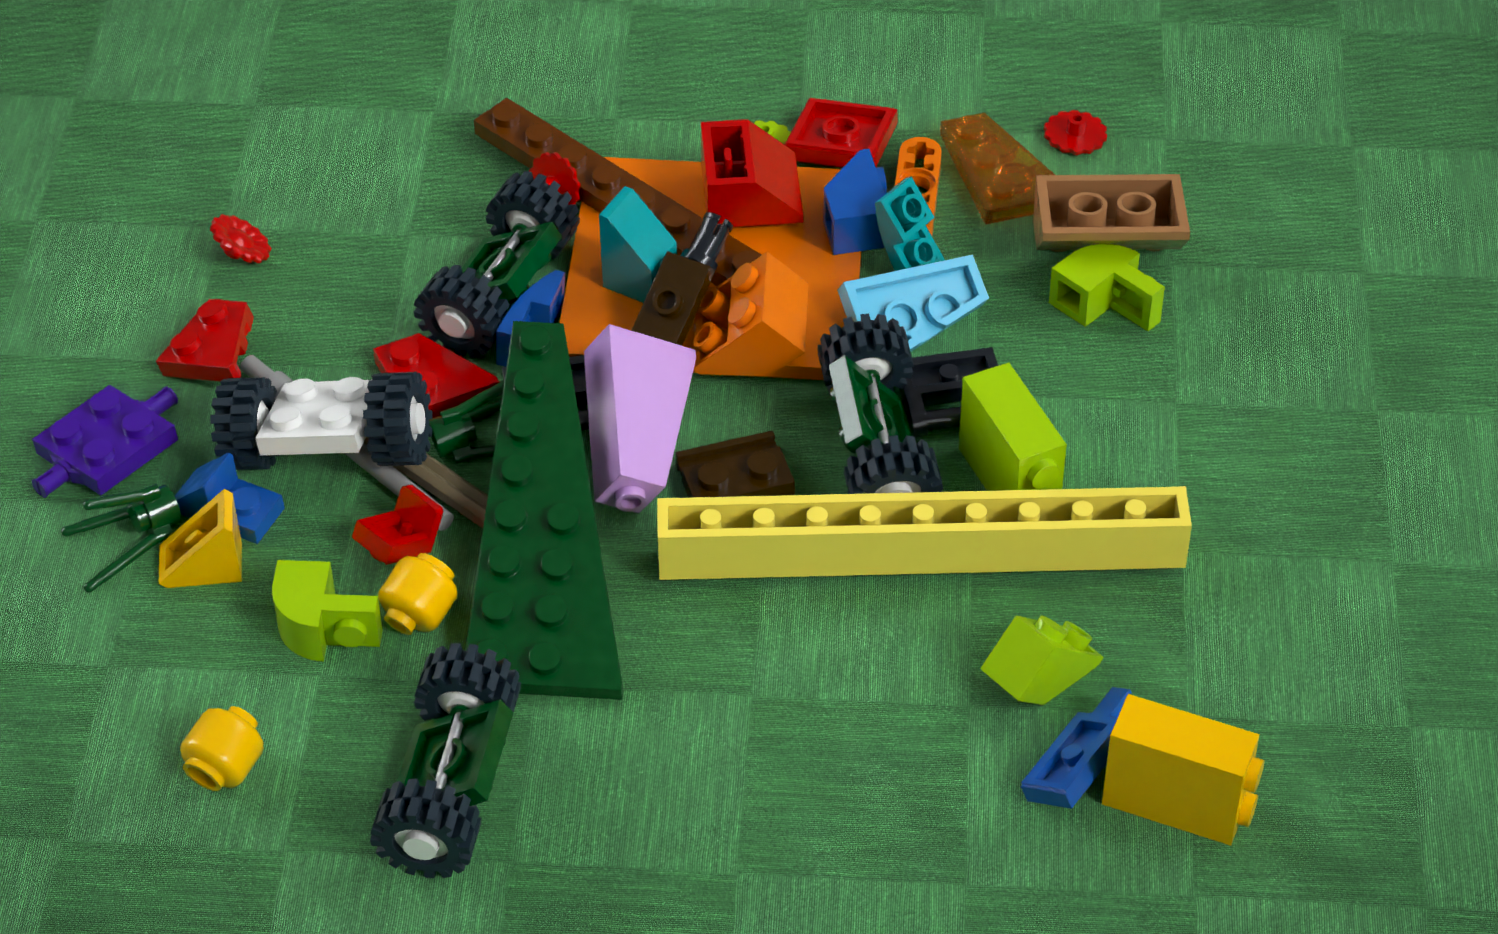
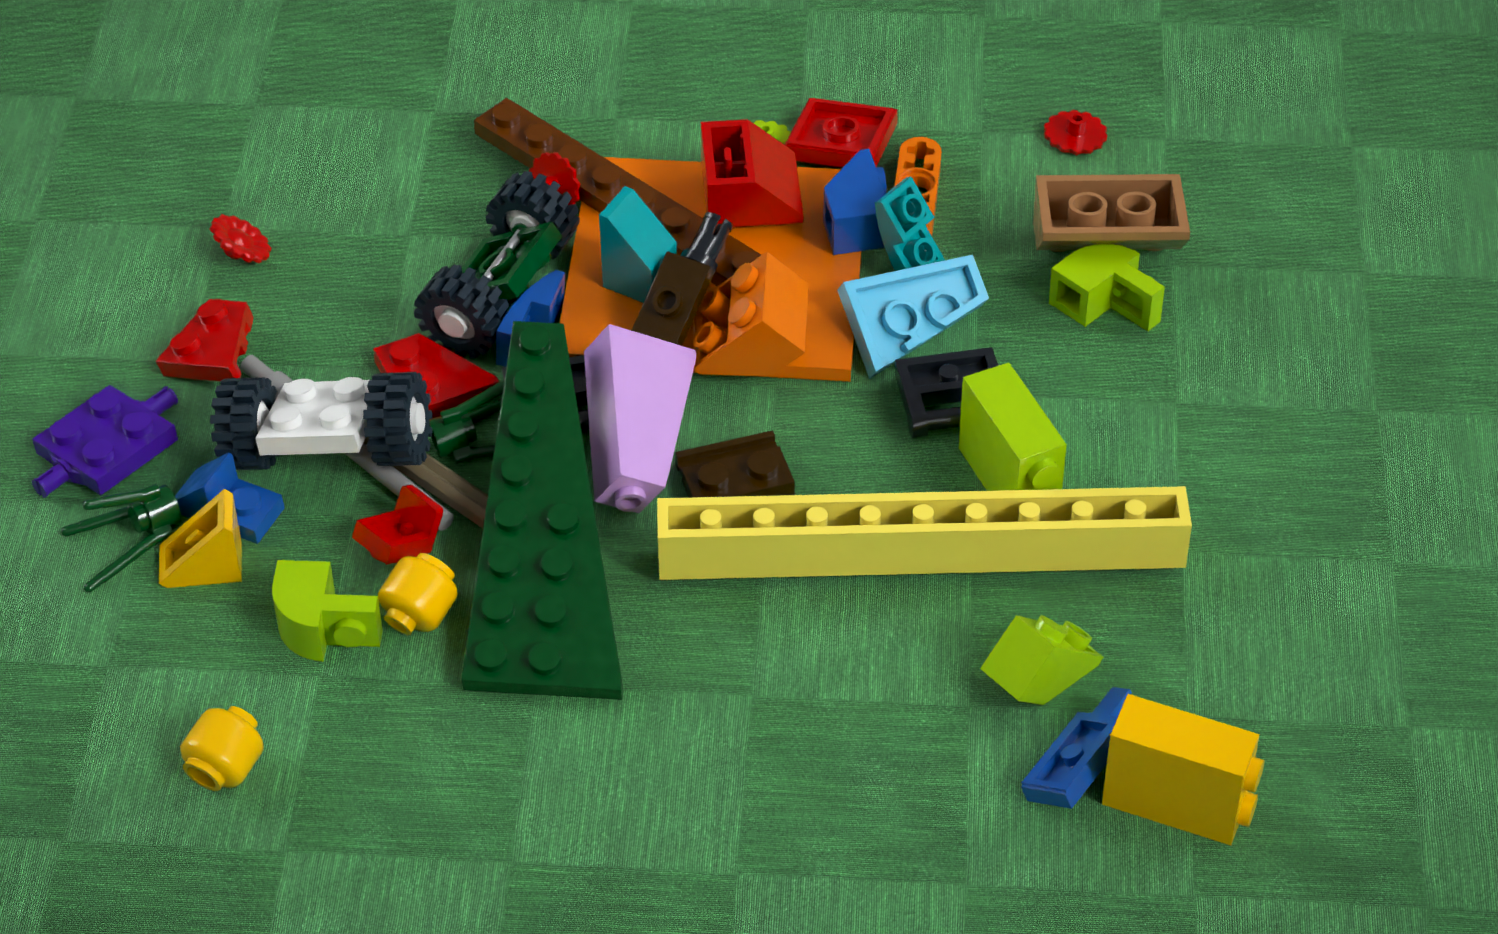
(449, 762): plate -> none
(860, 371): plate -> none
(993, 167): clear orange wing -> none

